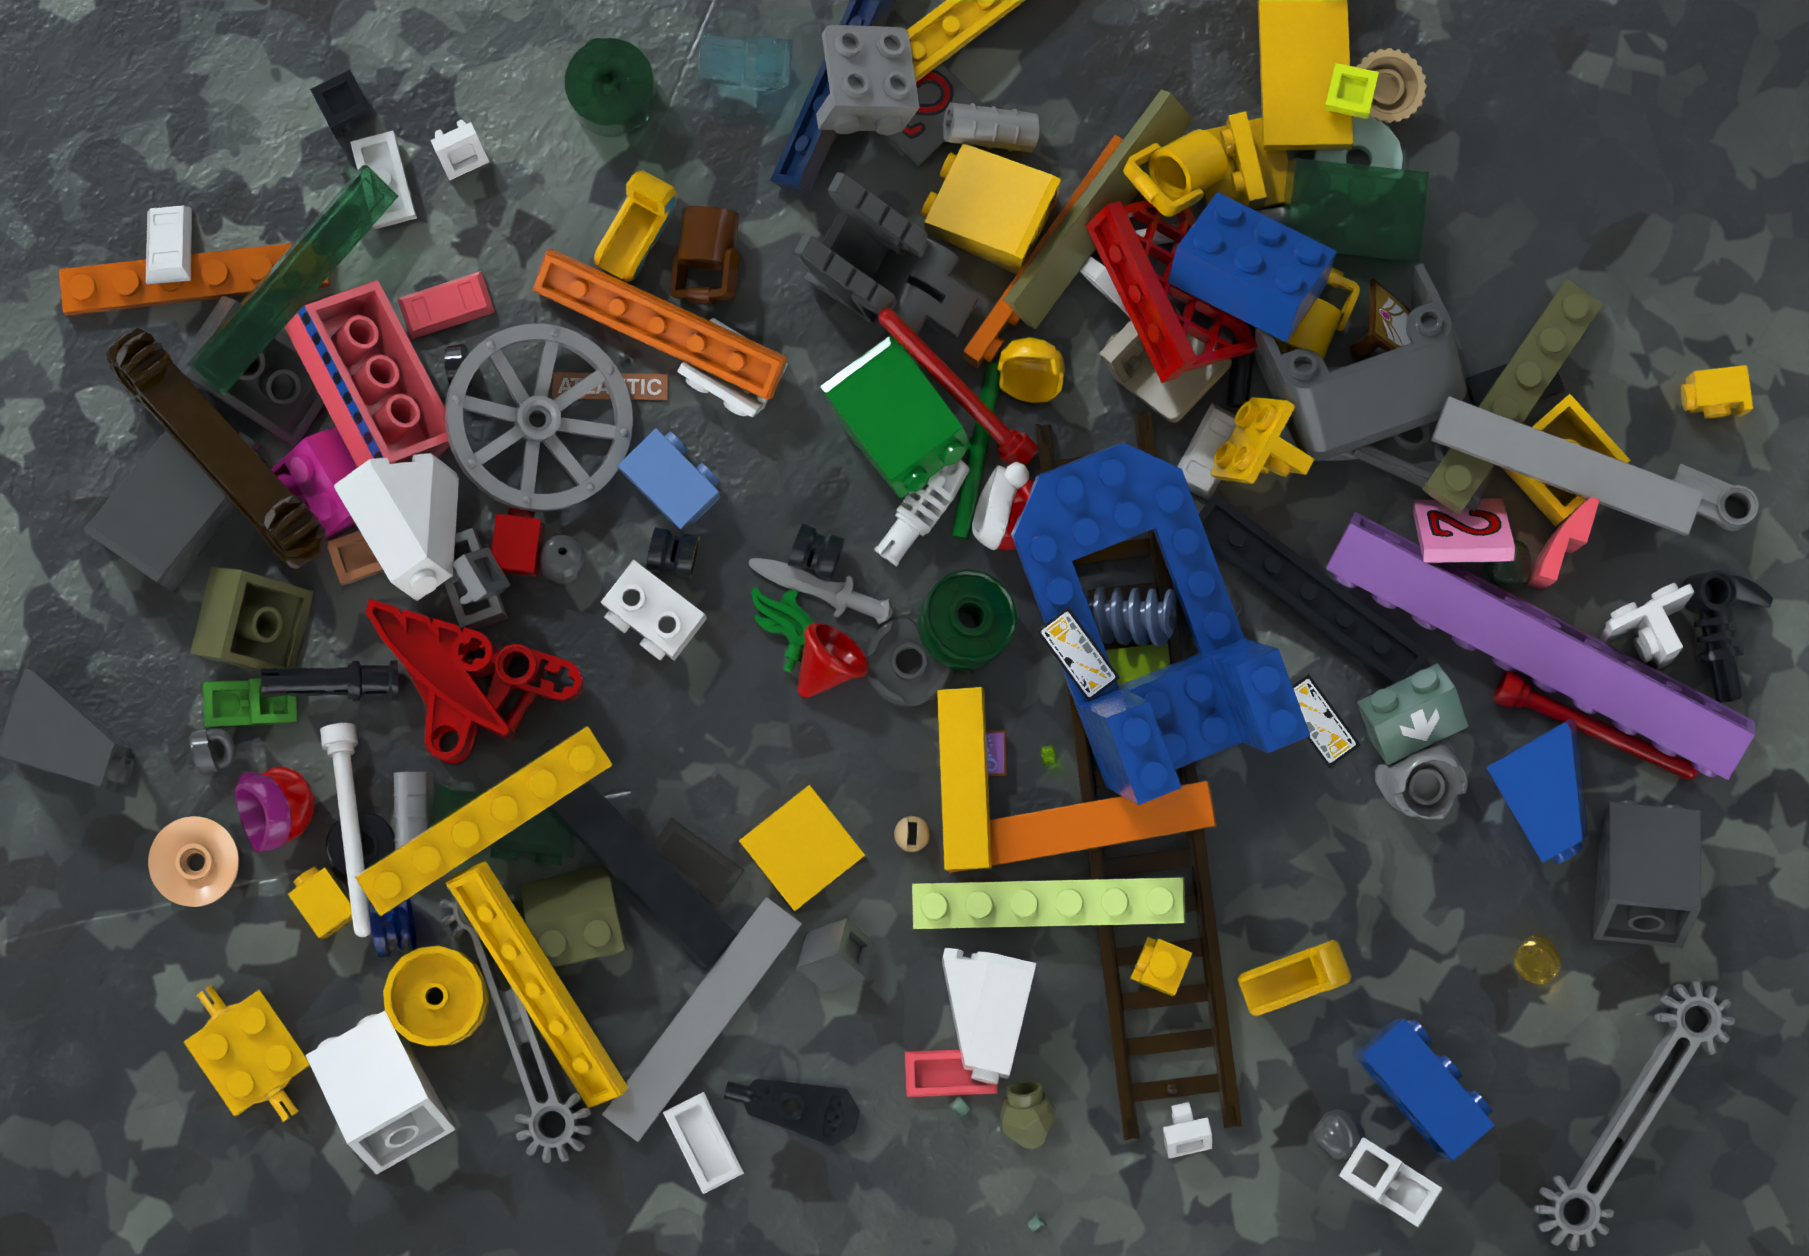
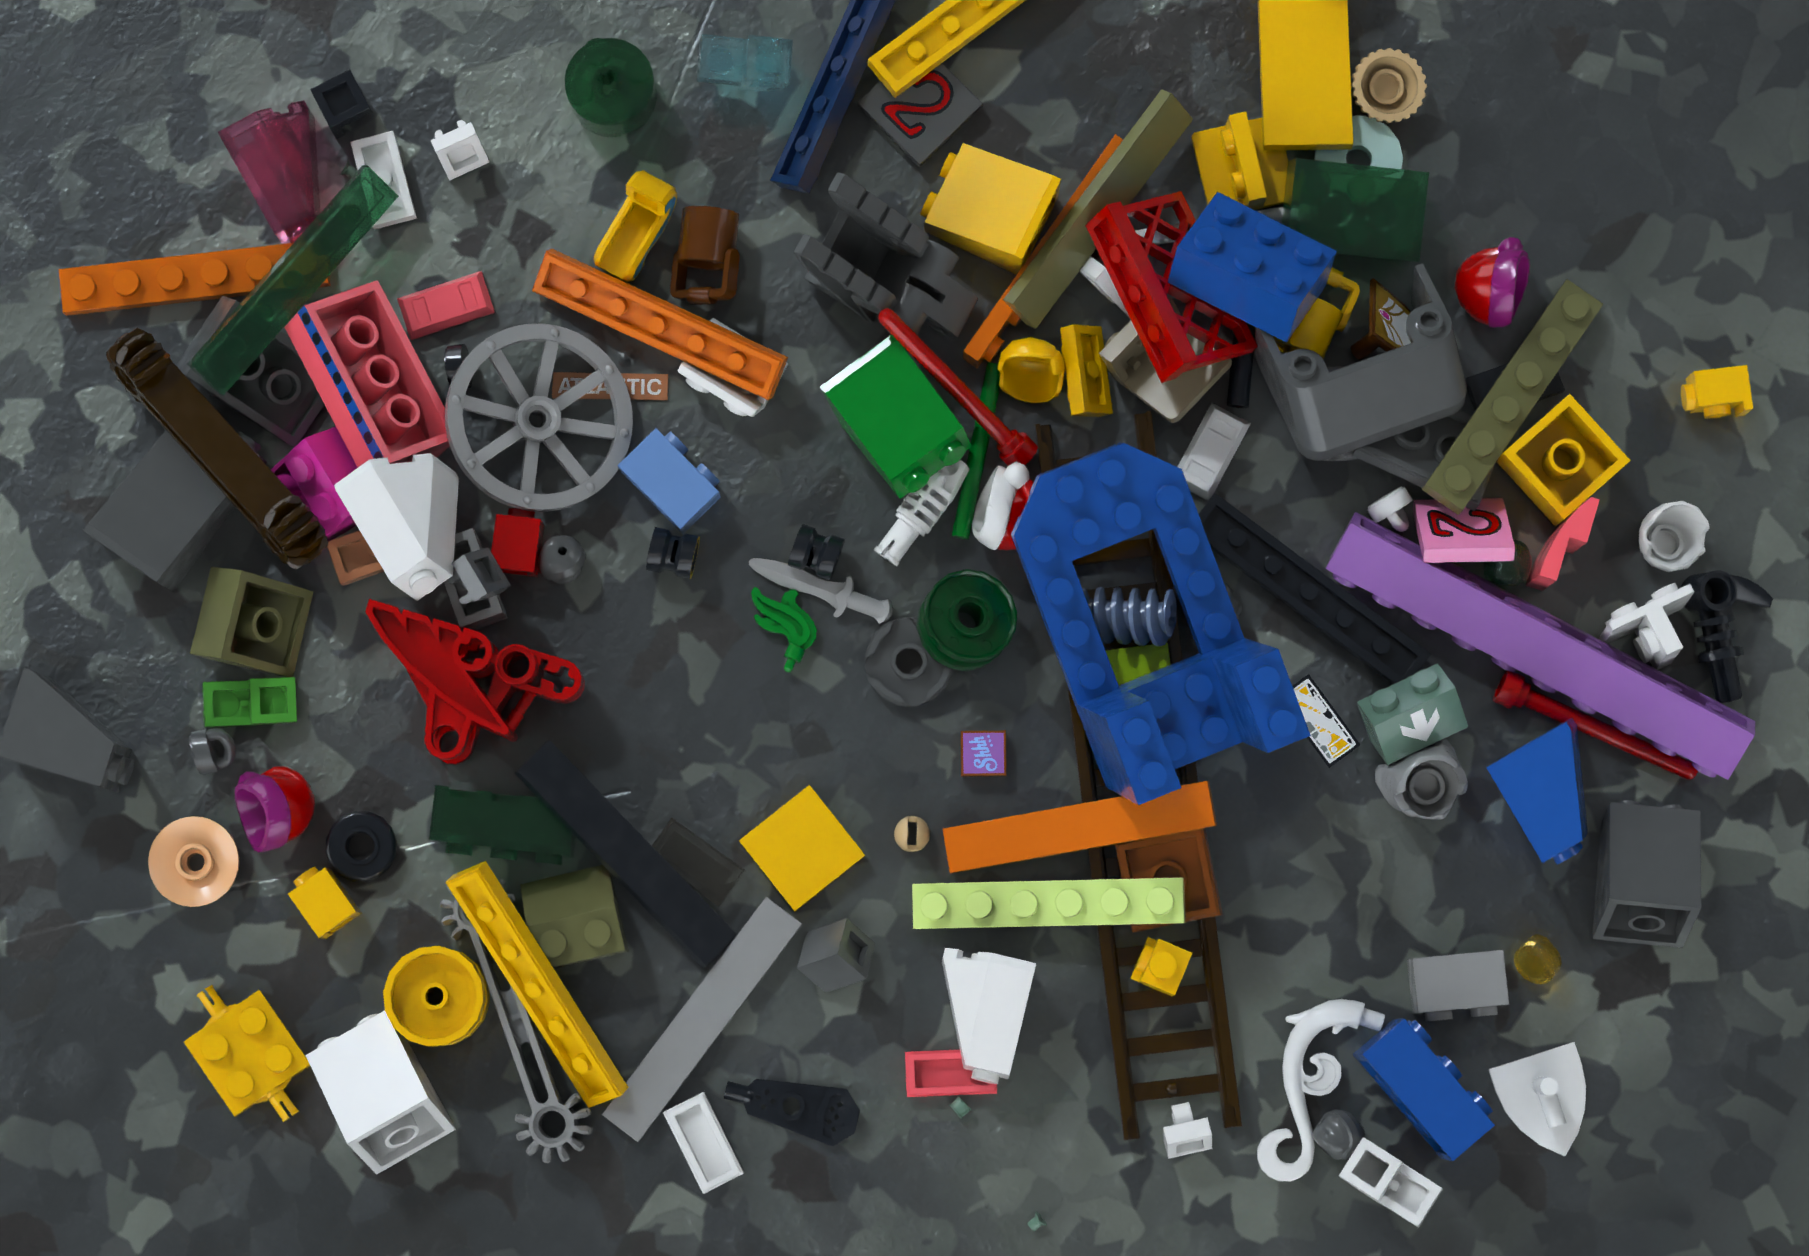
(169, 244): white tile -> none
(279, 165): none -> clear pink slope
(339, 742): white piece -> none
(353, 680): black pin -> none
(393, 929): clear blue wheel -> none
(412, 804): light grey axle -> none
(483, 821): yellow plate -> none
(652, 611): white brick -> none
(828, 660): red hat -> none
(868, 80): light grey bracket -> none
(964, 779): yellow tile -> none
(991, 127): light grey axle -> none
(1027, 1113): olive rock -> none
(1048, 754): clear neon green piece -> none
(1078, 654): sticker -> none
(1085, 371): none -> yellow plate
(1175, 857): none -> dark orange tile
(1178, 171): yellow piece -> none
(1256, 444): yellow bracket -> none
(1294, 978): yellow animal -> none
(1308, 1024): none -> white plant
(1351, 91): neon yellow plate -> none
(1392, 506): none -> white tile
(1458, 982): none -> light grey brick
(1493, 282): none -> piece
(1544, 1095): none -> white shield
(1567, 466): light grey tile -> none
(1635, 1114): light grey arm -> none
(1673, 536): none -> white hair
(1715, 495): light grey piece -> none

